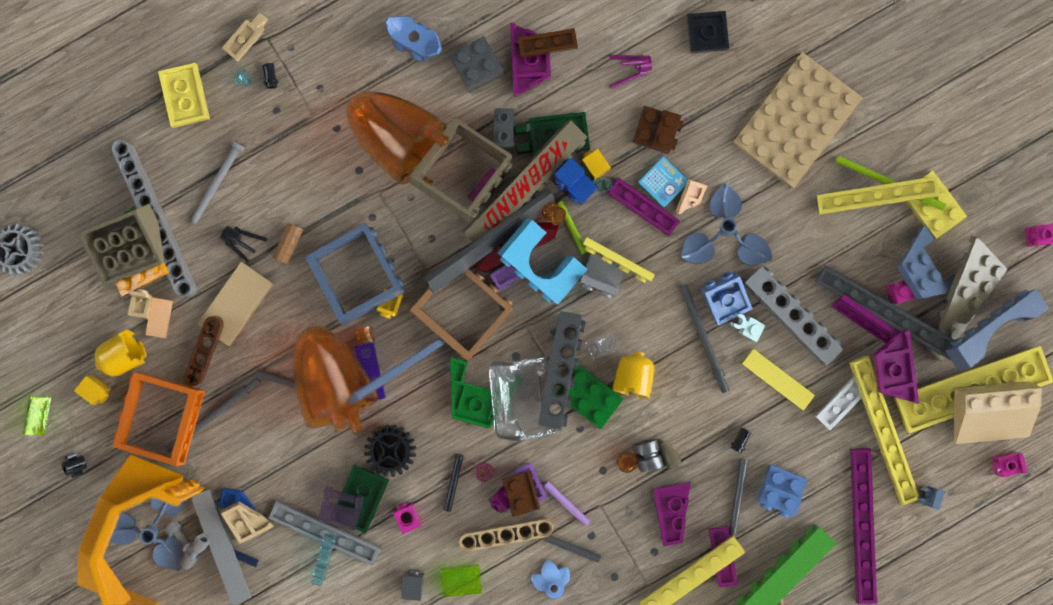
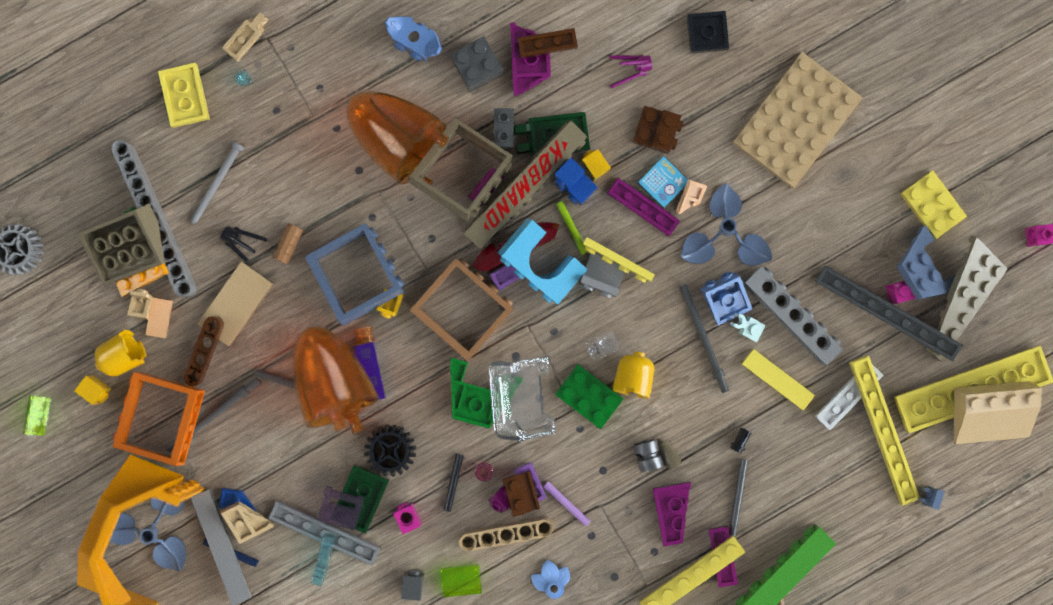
(74, 465): black gear -> none
(191, 547): light grey bar -> none
(269, 75): black pin -> none
(375, 384): sand blue tile -> none
(487, 243): dark grey tile -> none
(553, 213): clear orange wheel -> none
(565, 321): dark grey brick -> none
(573, 548): dark grey bar -> none
(607, 184): clear light blue hinge -> none
(623, 460): clear orange wheel -> none
(781, 491): medium blue plate -> none
(863, 526): magenta tile -> none
(864, 318): magenta tile -> none
(878, 195): light yellow plate -> none
(884, 180): lime bar -> none
(896, 368): magenta wing -> none
(971, 348): sand blue arch -> none
(1016, 462): dark pink brick -> none

